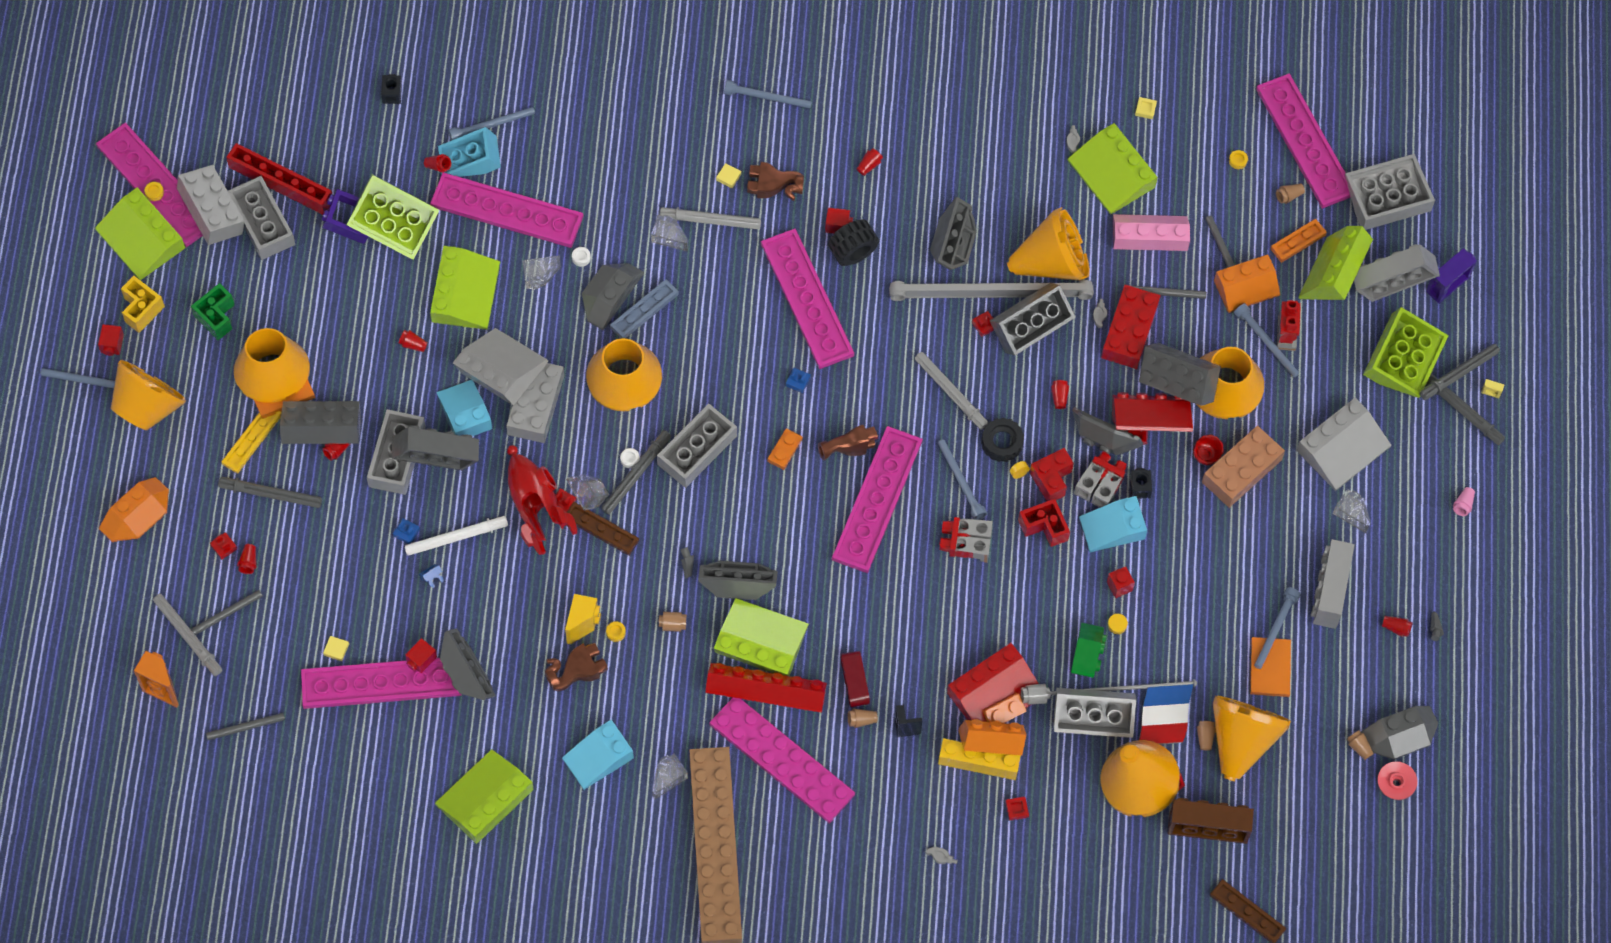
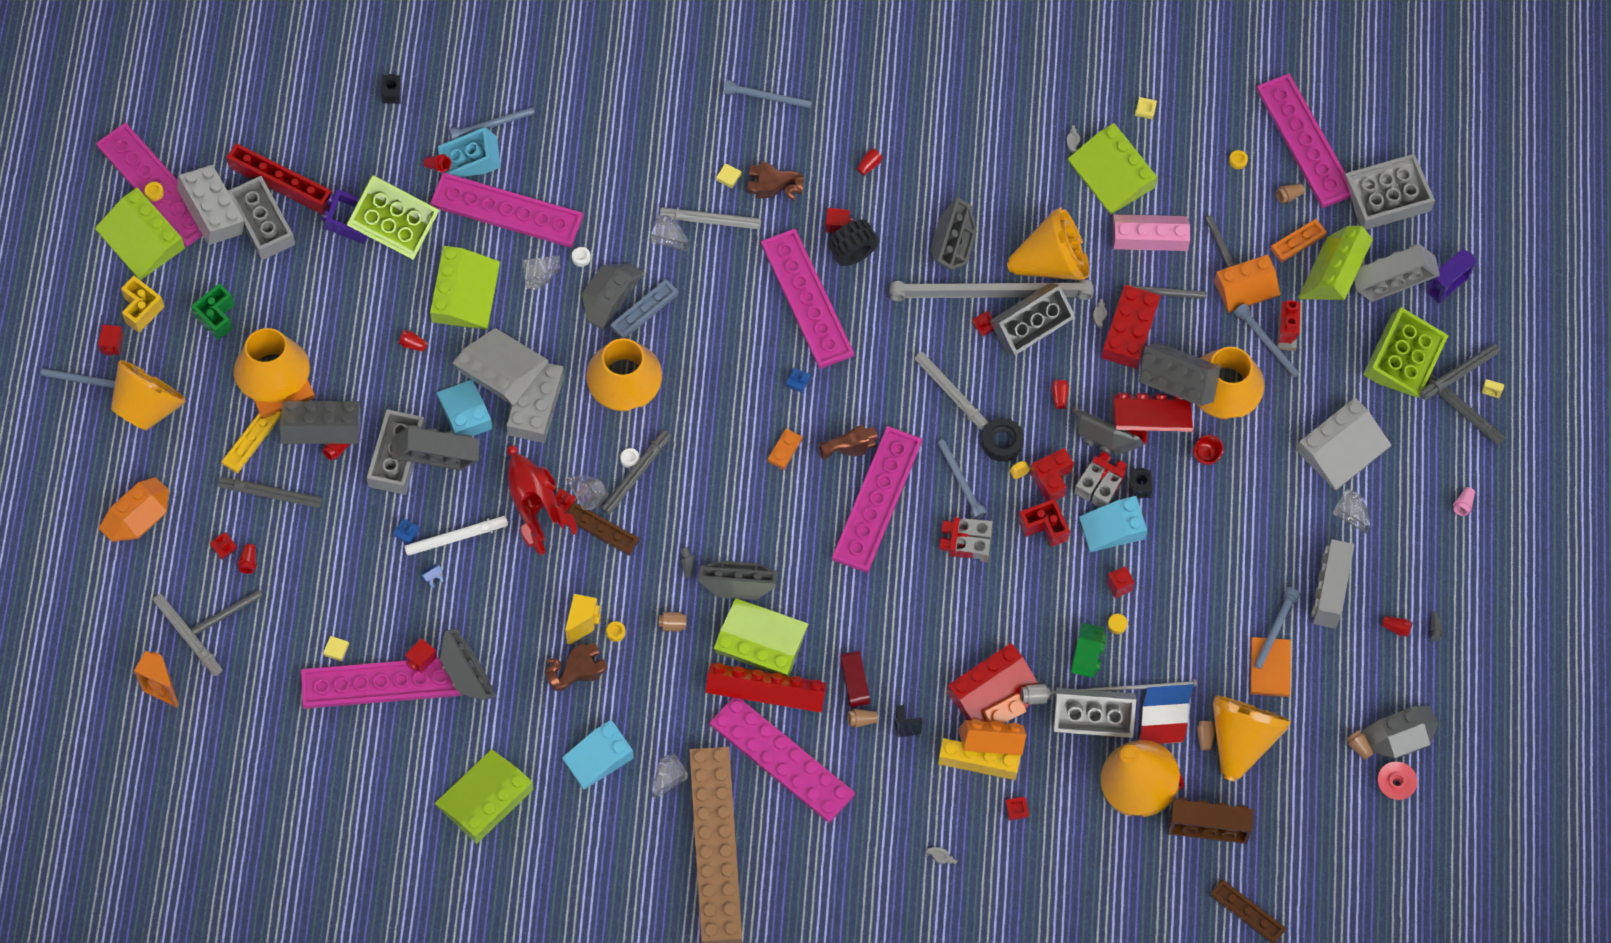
(245, 726): dark grey bar -> none
(697, 445): light grey brick -> none
(1243, 466): nougat brick -> none

